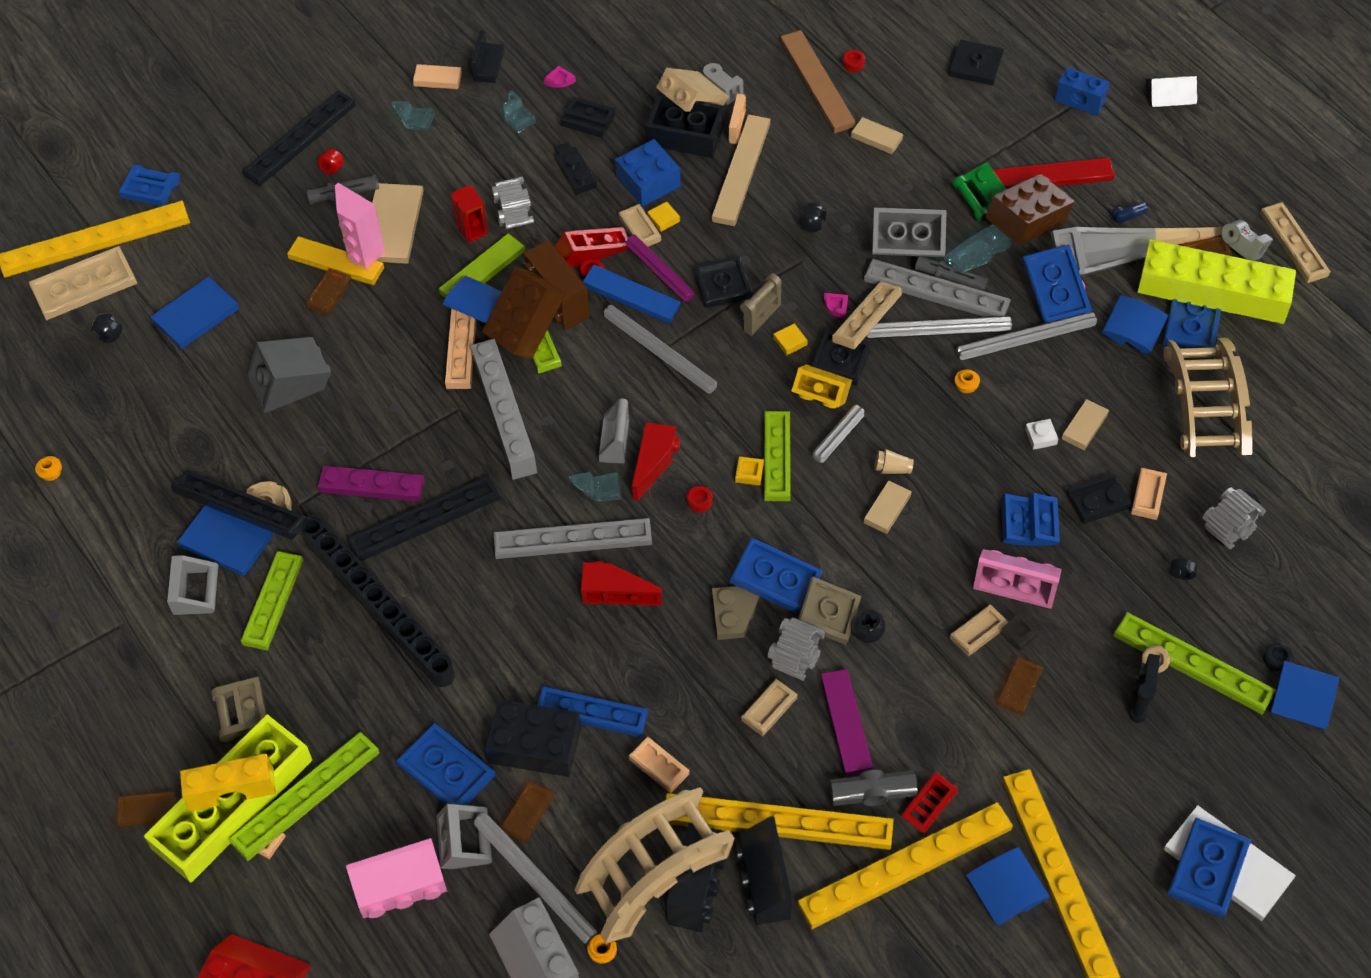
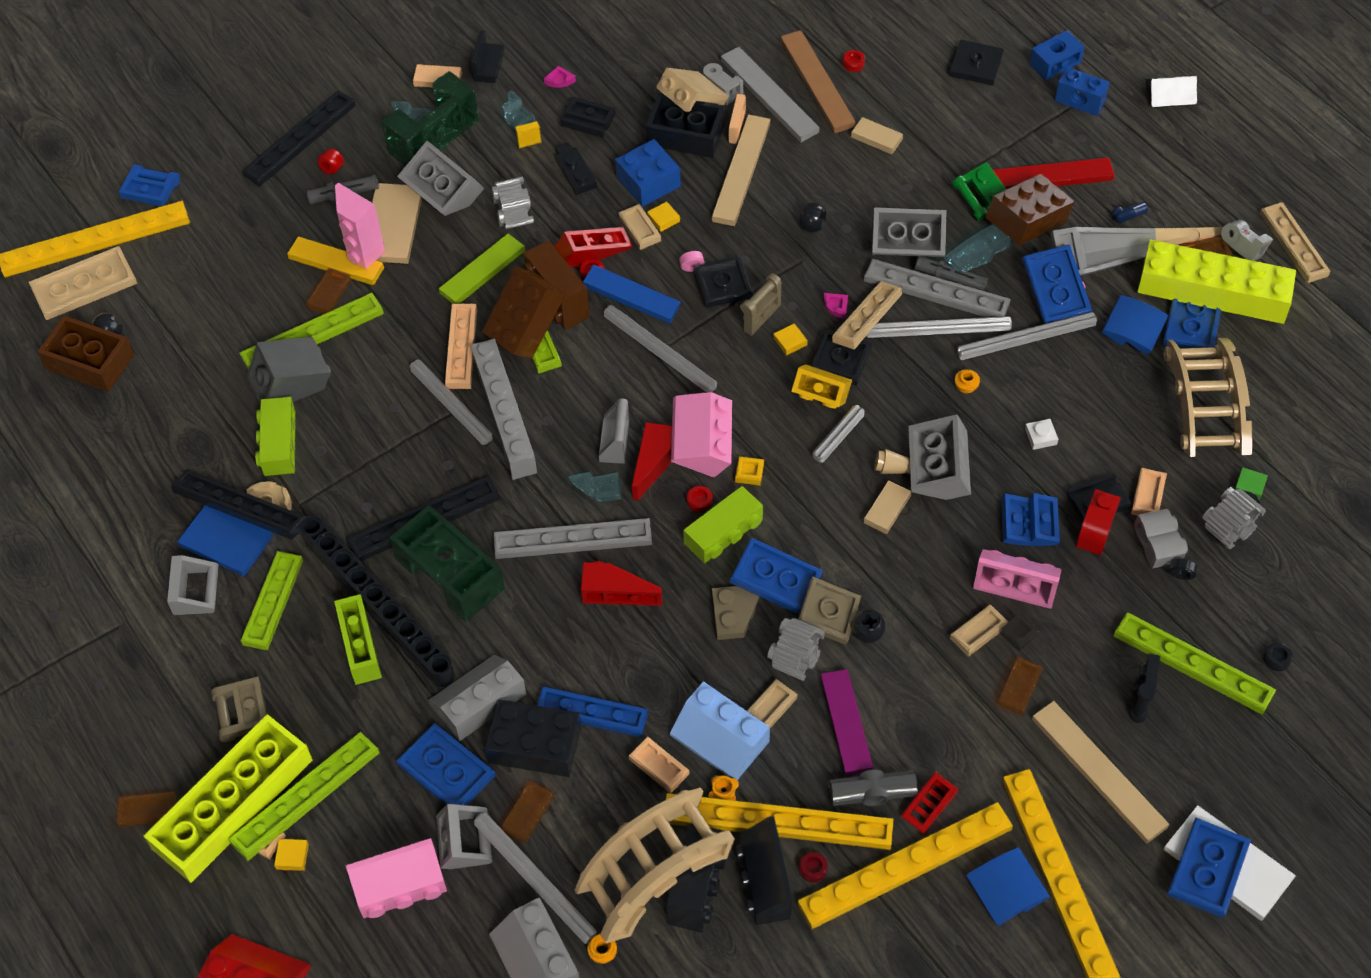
(50, 473): light orange plate -> none
(86, 353): none -> reddish brown brick
(195, 312): blue tile -> none
(247, 775): yellow arch -> none
(276, 436): none -> lime brick
(291, 854): none -> yellow tile
(329, 324): none -> lime tile
(358, 639): none -> lime brick
(371, 483): magenta plate -> none
(440, 180): none -> light grey slope
(451, 402): none -> light grey axle
(452, 117): none -> clear green plate
(466, 577): none -> clear green plate
(469, 213): red brick -> none
(473, 298): blue slope -> none
(474, 696): none -> light grey slope
(528, 134): none -> yellow tile
(669, 277): magenta axle -> none
(690, 260): none -> bright pink tile
(702, 432): none -> bright pink slope
(720, 731): none -> light blue slope
(723, 525): none -> lime brick
(726, 782): none -> light orange plate
(770, 94): none -> light grey tile
(777, 456): lime tile -> none
(813, 867): none -> dark red tile
(940, 458): none -> light grey slope
(1056, 55): none -> blue brick
(1085, 424): tan tile -> none
(1098, 522): none -> red brick
(1100, 772): none -> tan tile
(1160, 537): none -> light grey brick
(1164, 656): tan tile -> none
(1251, 482): none -> bright green tile
(1305, 695): blue slope -> none

